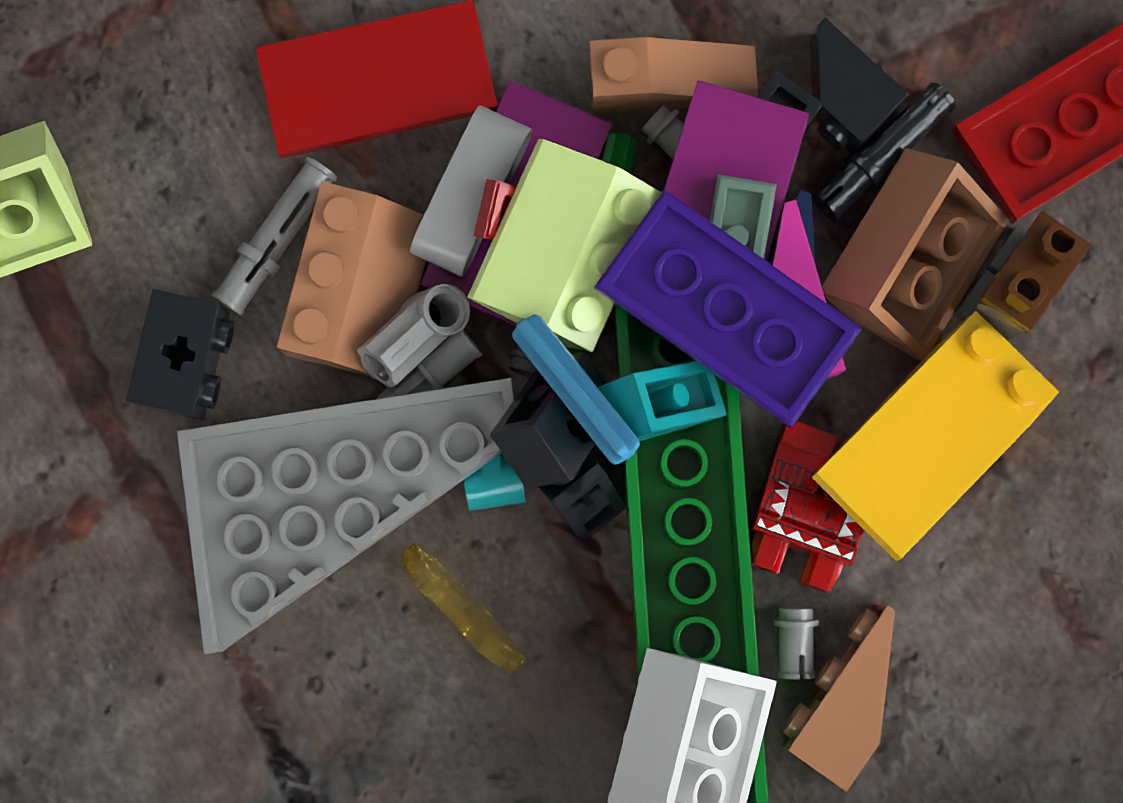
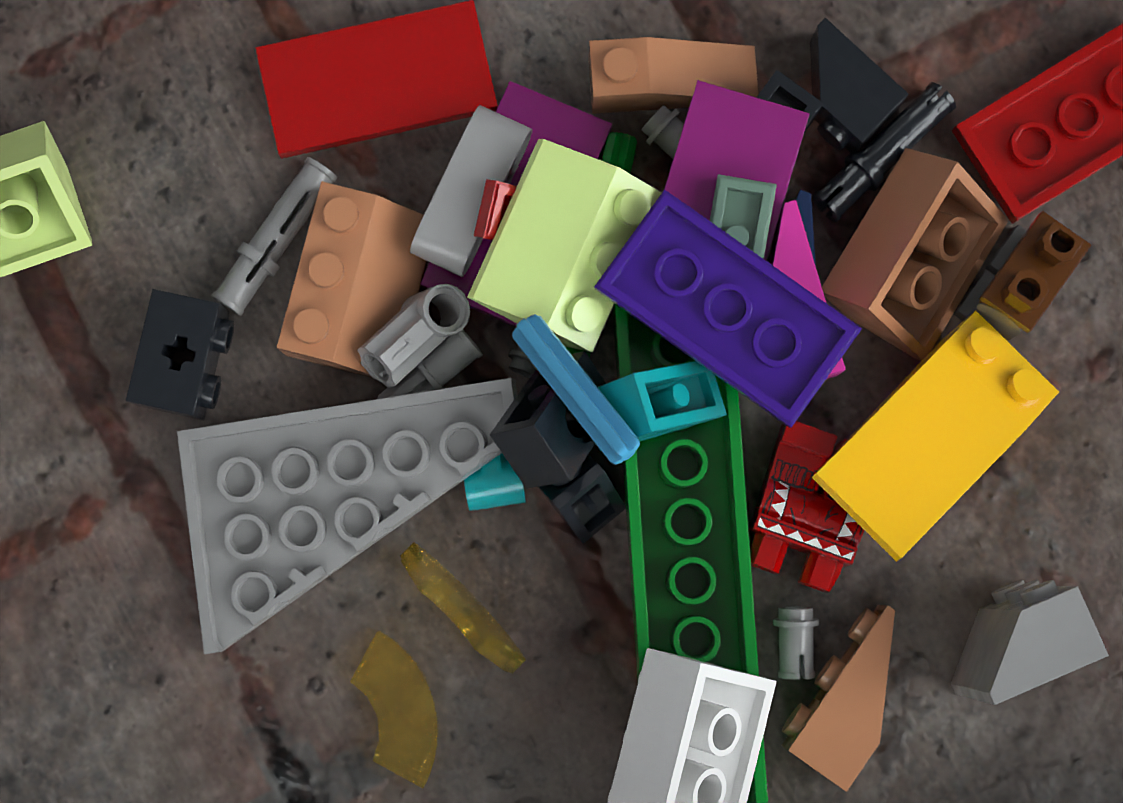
(403, 709): none -> clear yellow tile
(1026, 641): none -> light grey slope

